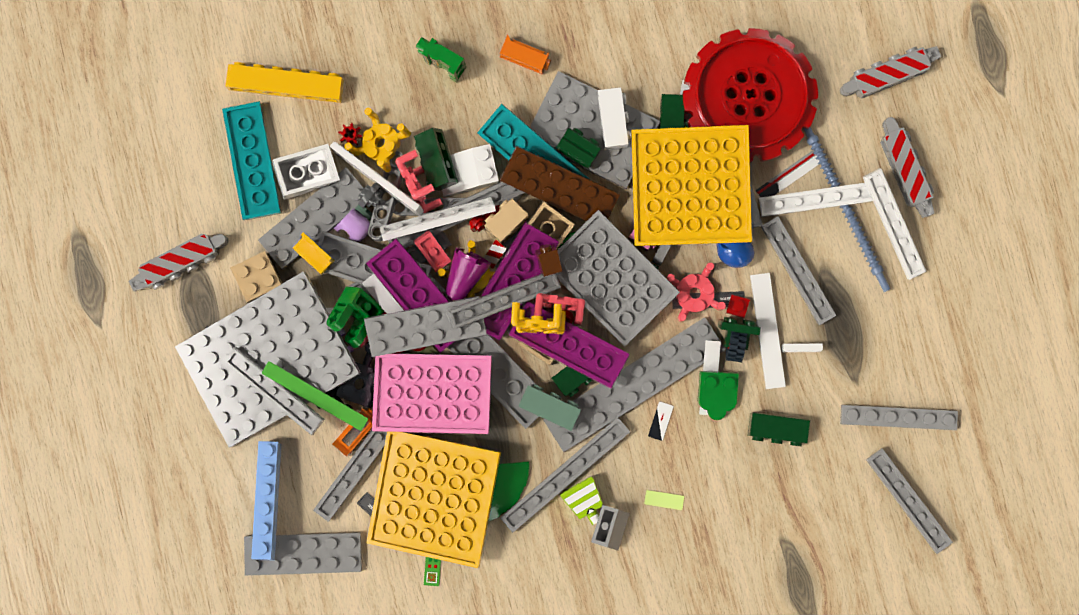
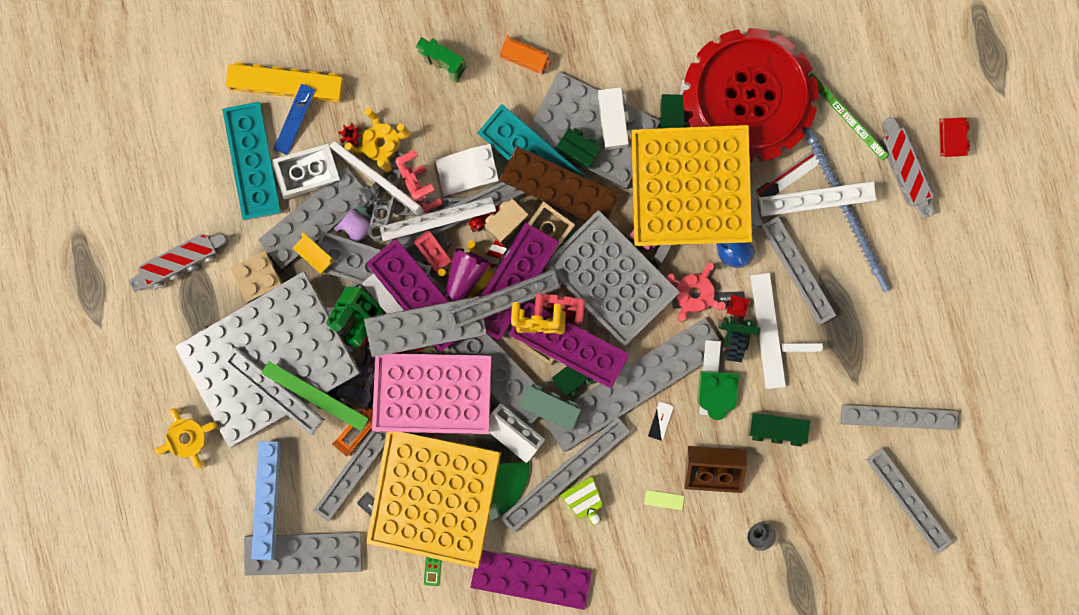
(197, 440): none -> yellow plate
(294, 119): none -> blue sticker
(435, 159): dark green brick -> none
(514, 433): none -> white brick
(532, 579): none -> magenta plate
(548, 260): reddish brown brick -> none
(610, 527): light grey brick -> none
(715, 469): none -> reddish brown slope
(761, 536): none -> dark grey plate
(849, 119): none -> sticker
(891, 72): light grey hinge -> none
(894, 223): white tile -> none
(954, 136): none -> red brick

